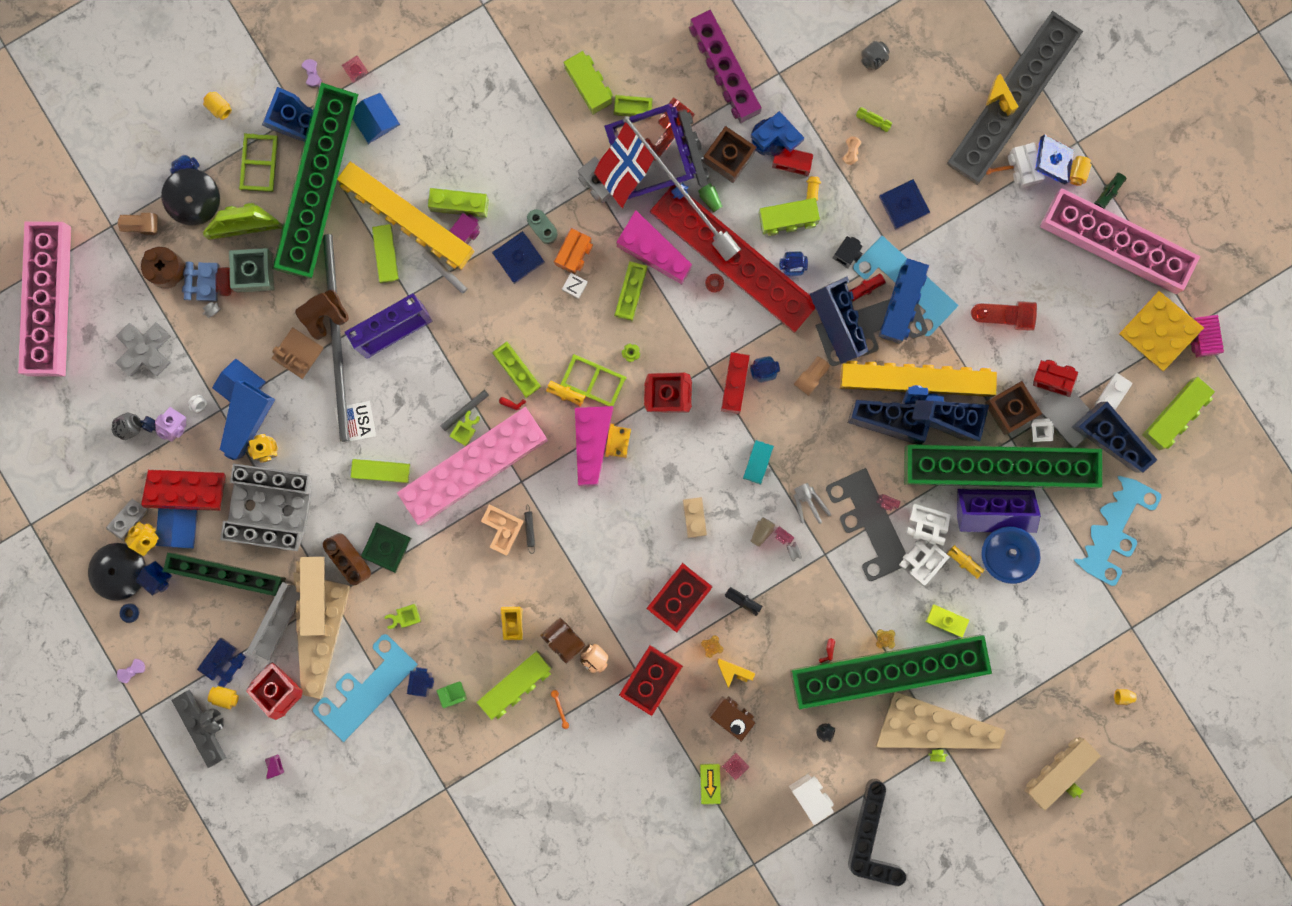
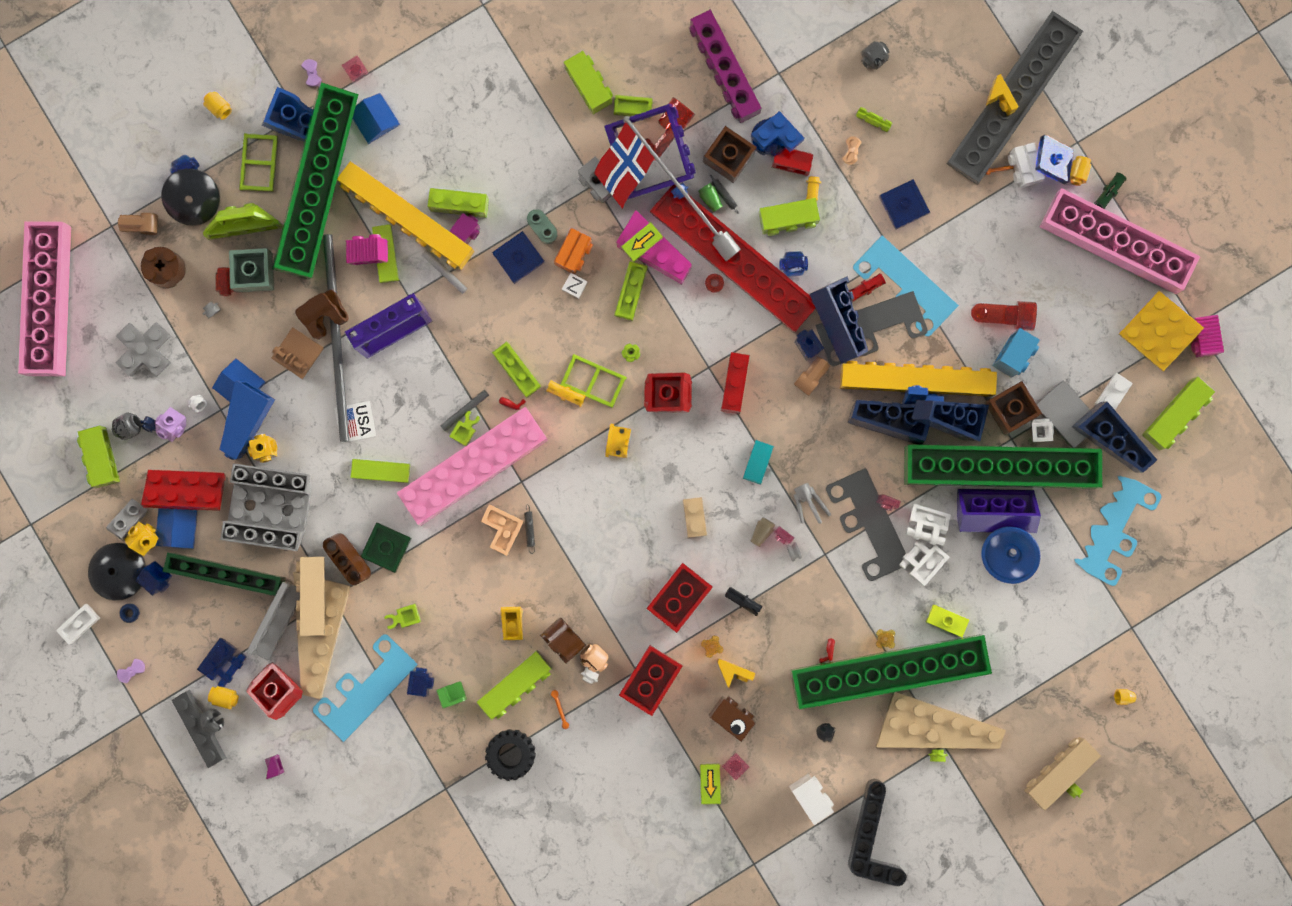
(78, 624): none -> white plate
(98, 456): none -> lime brick
(205, 281): medium blue plate -> none
(366, 250): none -> dark pink brick
(498, 767): none -> black tyre
(589, 676): none -> white plate
(591, 439): dark pink wedge -> none
(642, 242): none -> lime tile
(694, 144): dark grey plate -> none
(724, 194): none -> dark grey piece
(764, 369): clear blue head -> none
(808, 344): none -> clear blue brick
(848, 252): black brick -> none
(903, 301): blue wedge -> none
(965, 561): yellow pin -> none
(1016, 352): none -> dark azure brick
(1055, 378): red brick -> none

